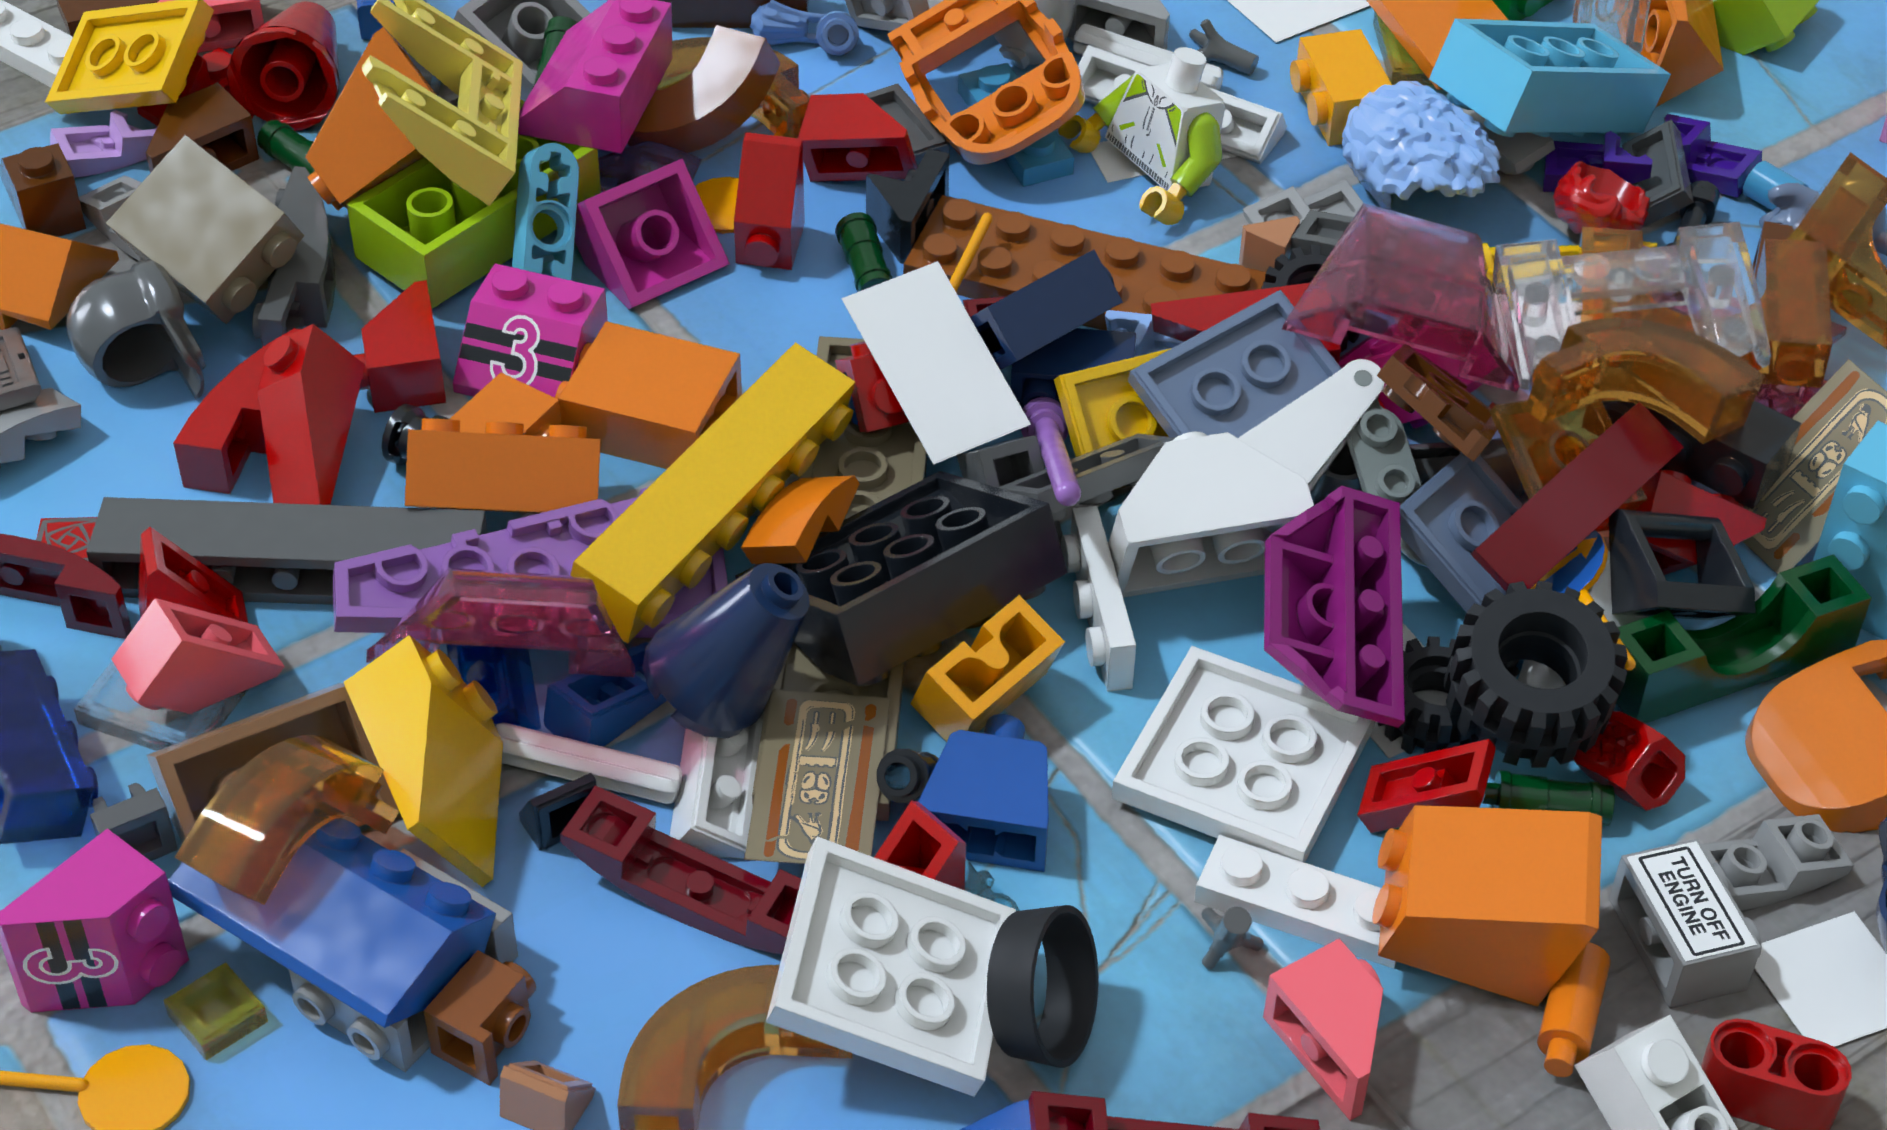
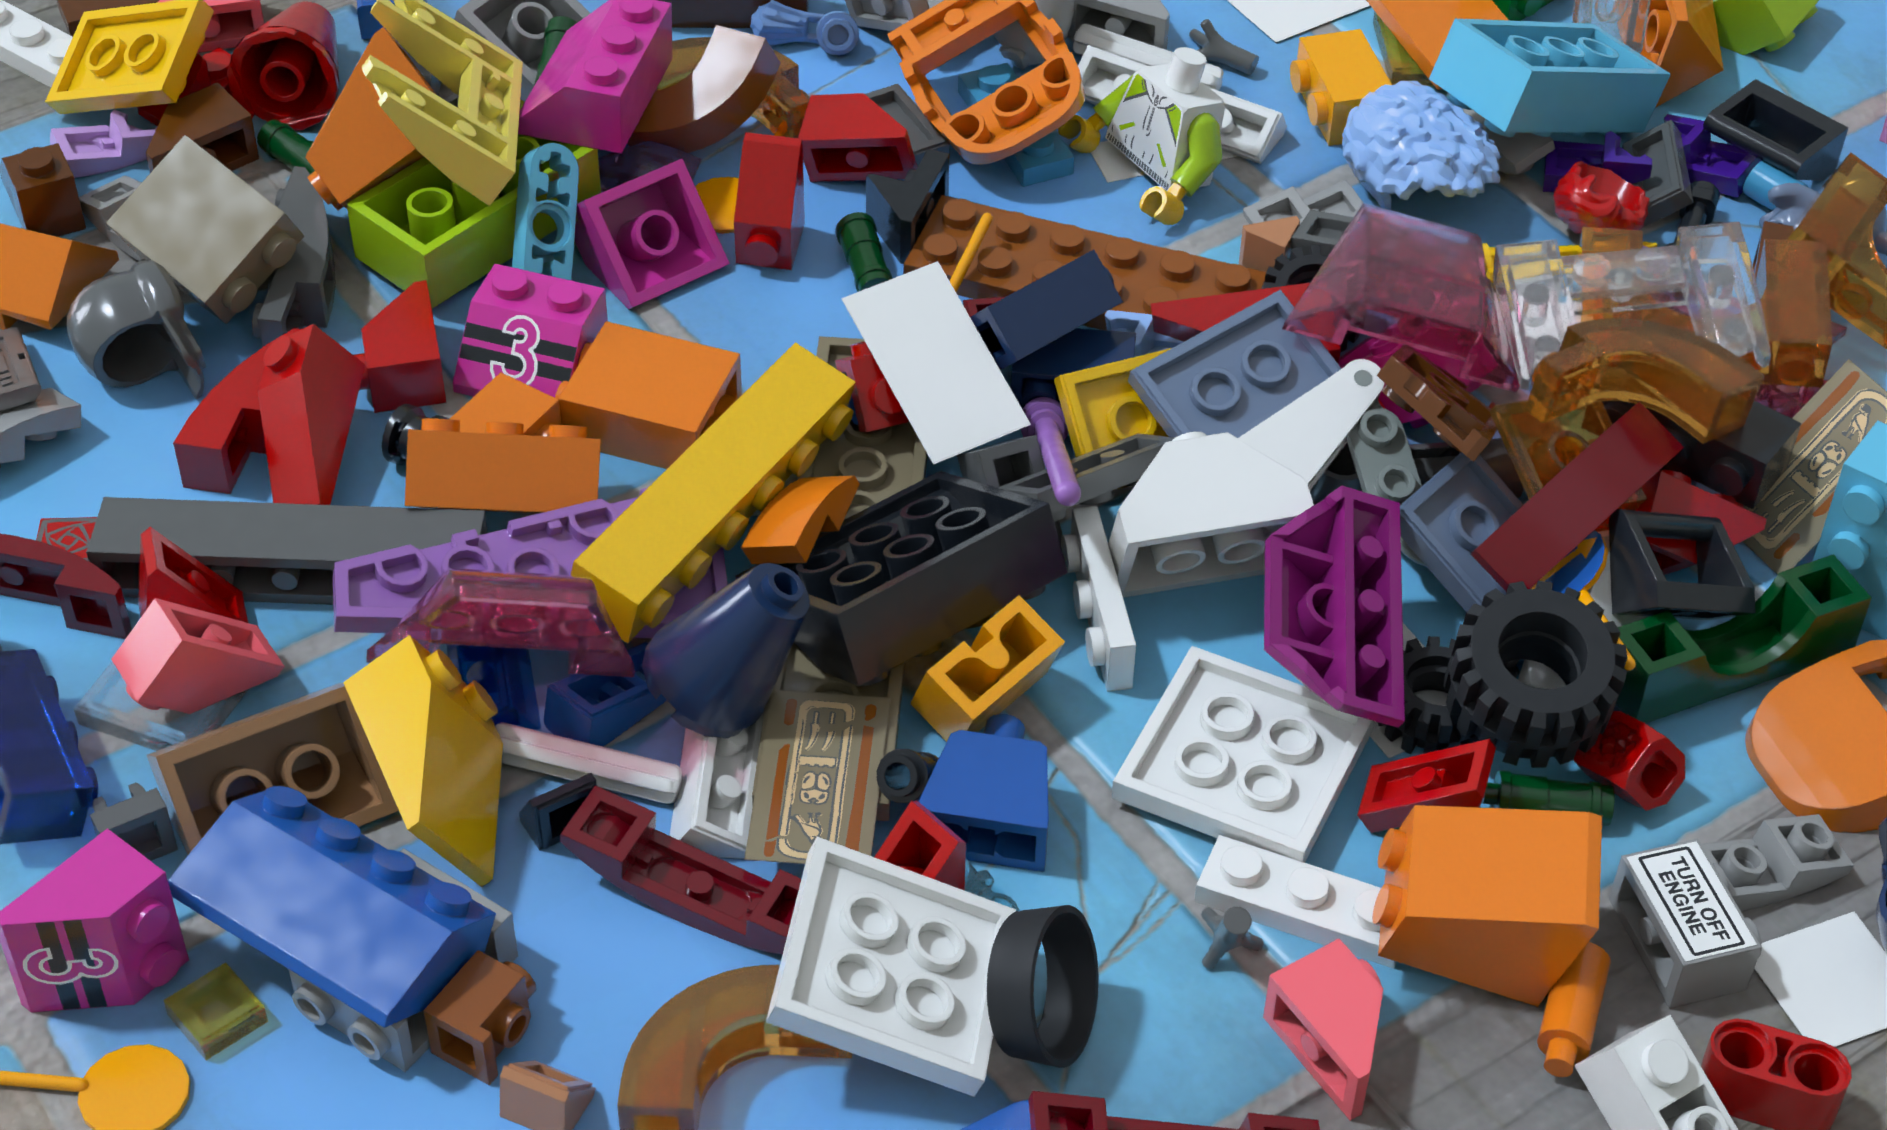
(275, 806): clear orange arch -> none
(1779, 131): none -> black tile

